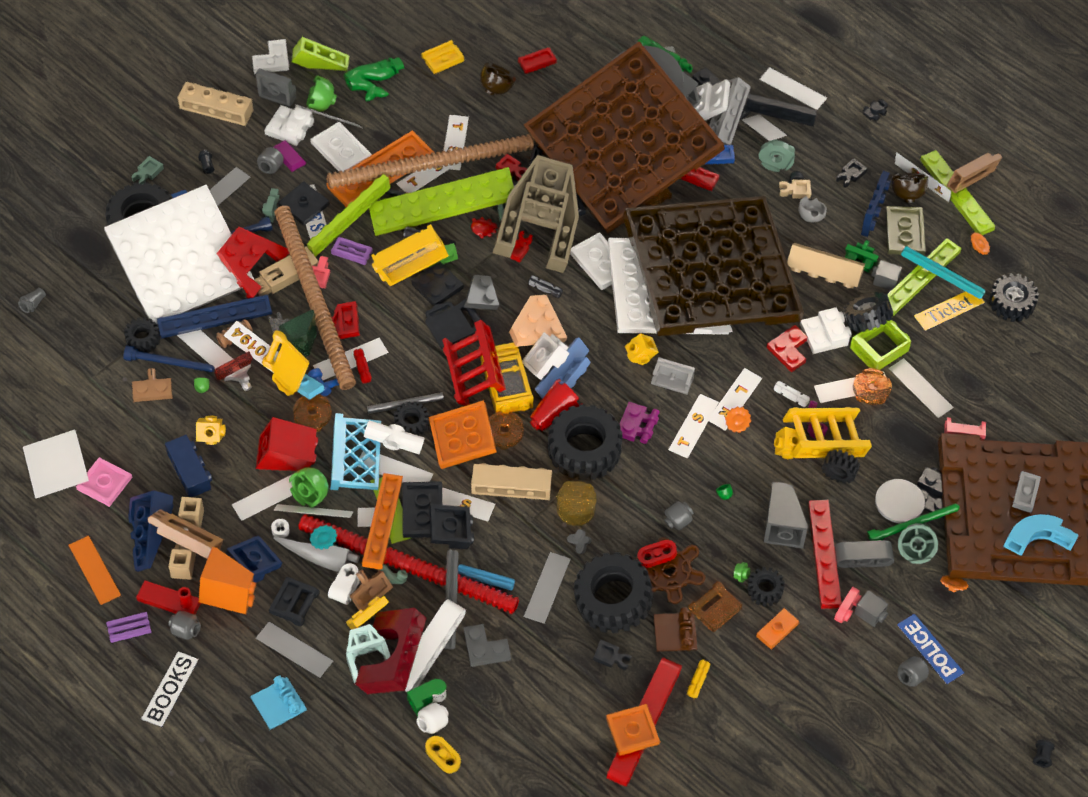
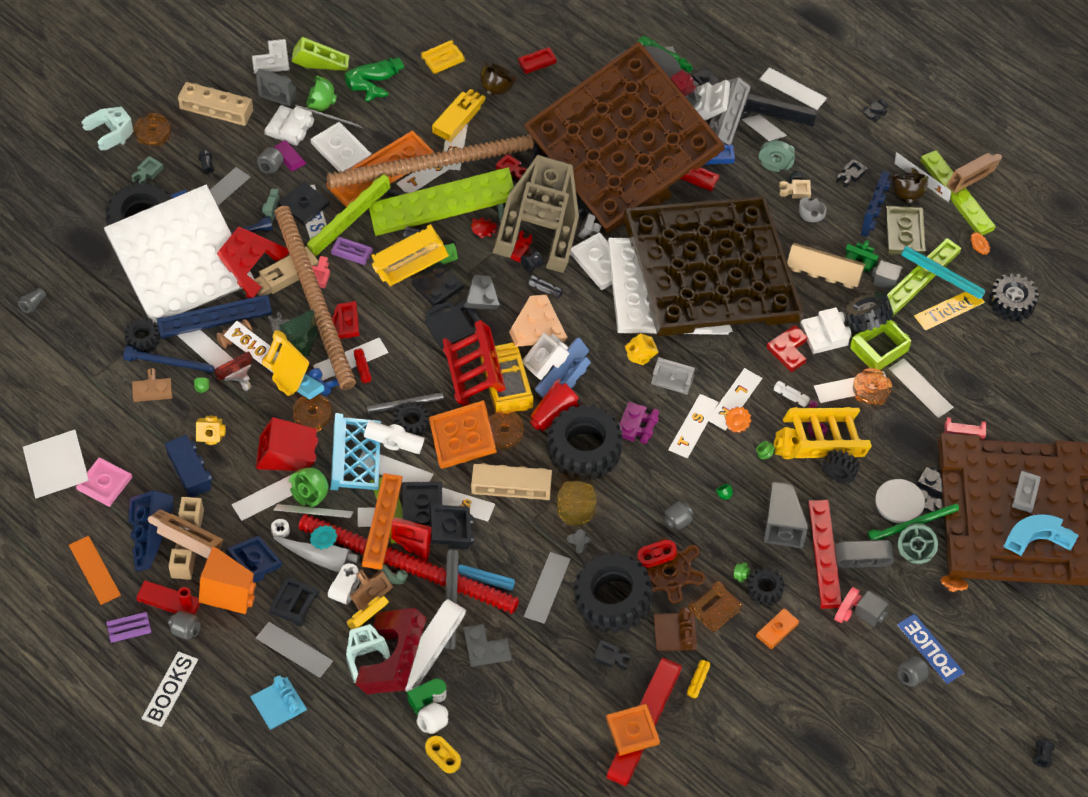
(116, 120): none -> light aqua piece
(157, 137): none -> clear orange plate
(412, 537): none -> red wing
(456, 117): none -> yellow hinge
(532, 260): none -> black wheel
(589, 227): none -> light grey tile
(684, 82): none -> dark red brick
(765, 450): none -> bright green plate

